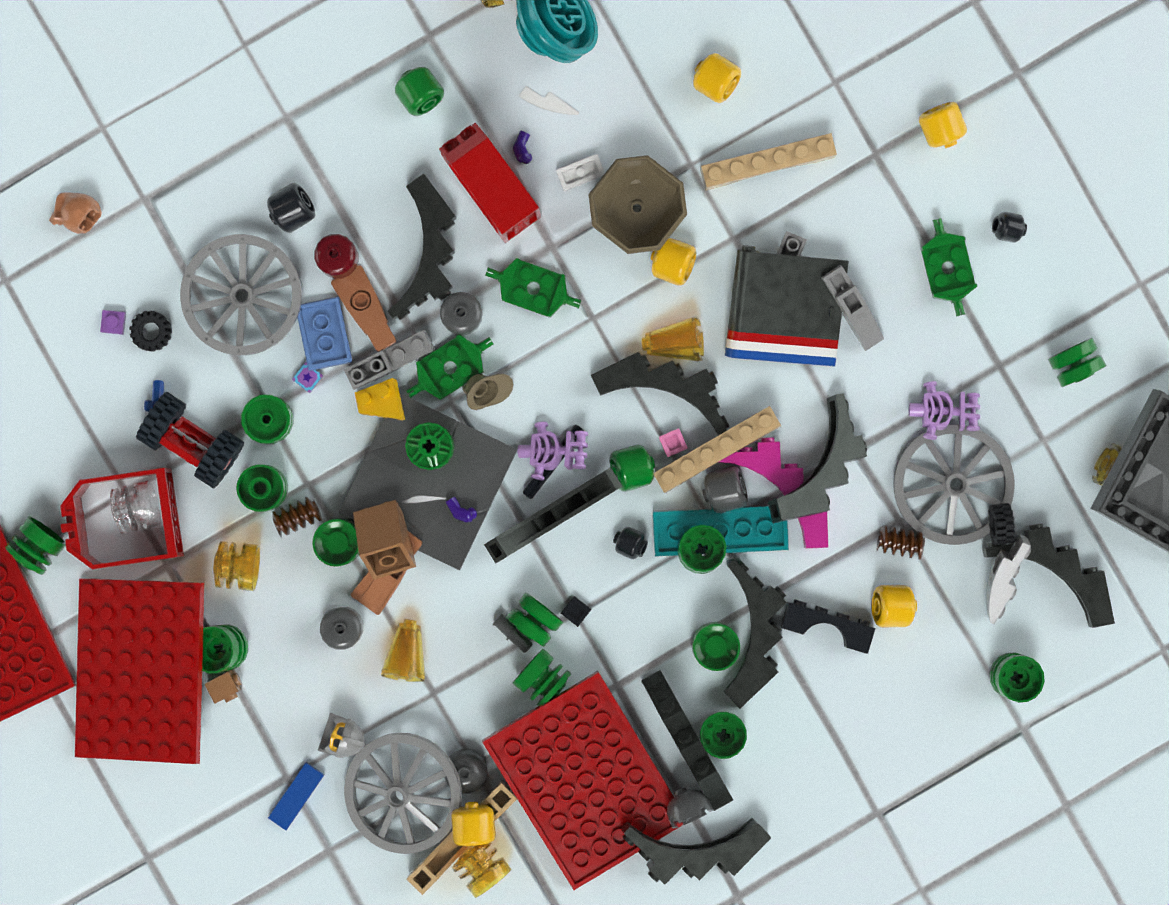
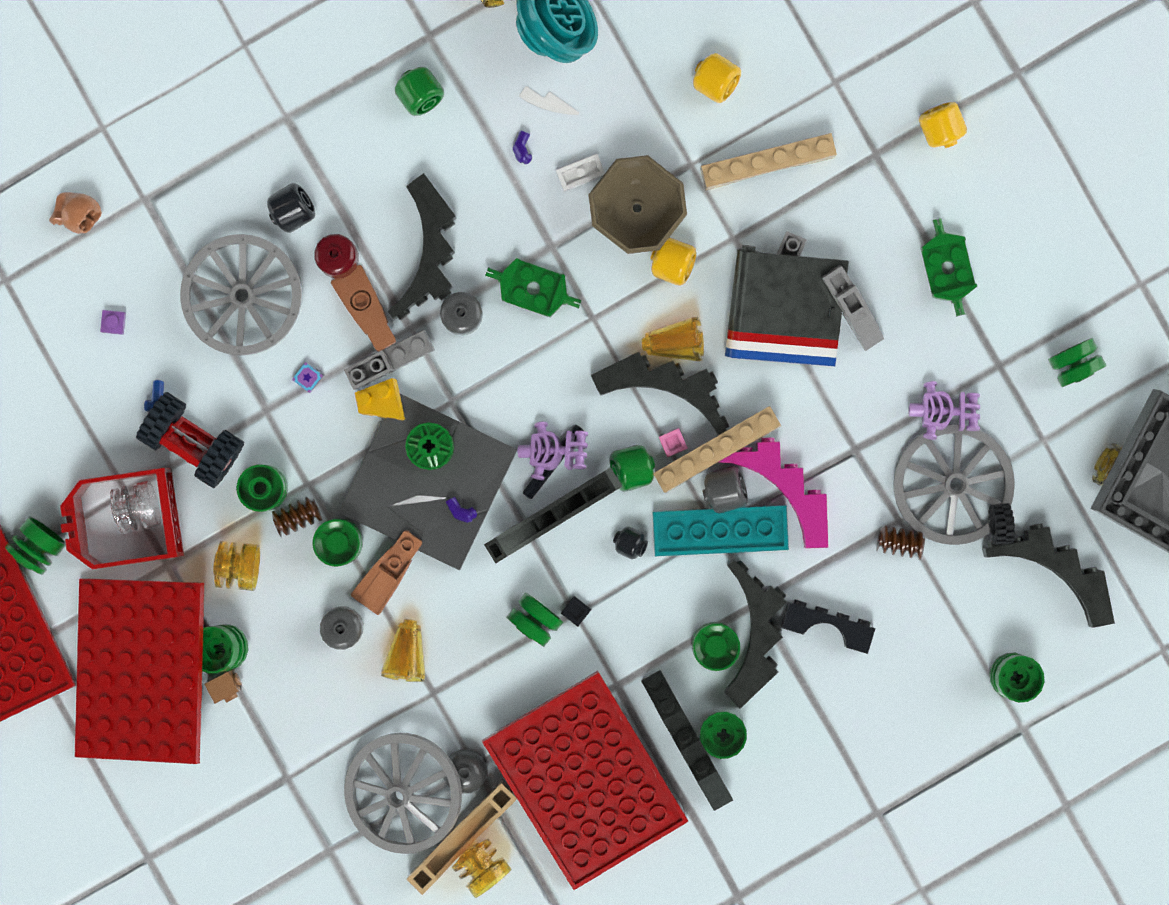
(137, 328): black tyre -> none
(280, 422): green wheel -> none
(296, 796): blue tile -> none
(324, 334): medium blue tile -> none
(341, 737): light grey helmet -> none
(383, 539): medium nougat slope -> none
(431, 368): green plate -> none
(473, 824): yellow head -> none
(487, 390): dark tan piece -> none
(490, 182): red container -> none
(513, 633): dark grey axle -> none
(542, 678): green wheel -> none
(667, 859): pearl dark grey arch -> none
(687, 807): dark grey cylinder -> none
(703, 536): green wheel -> none
(830, 472): pearl dark grey arch -> none
(893, 606): yellow head -> none
(1001, 584): slope -> none
(1009, 227): black head -> none

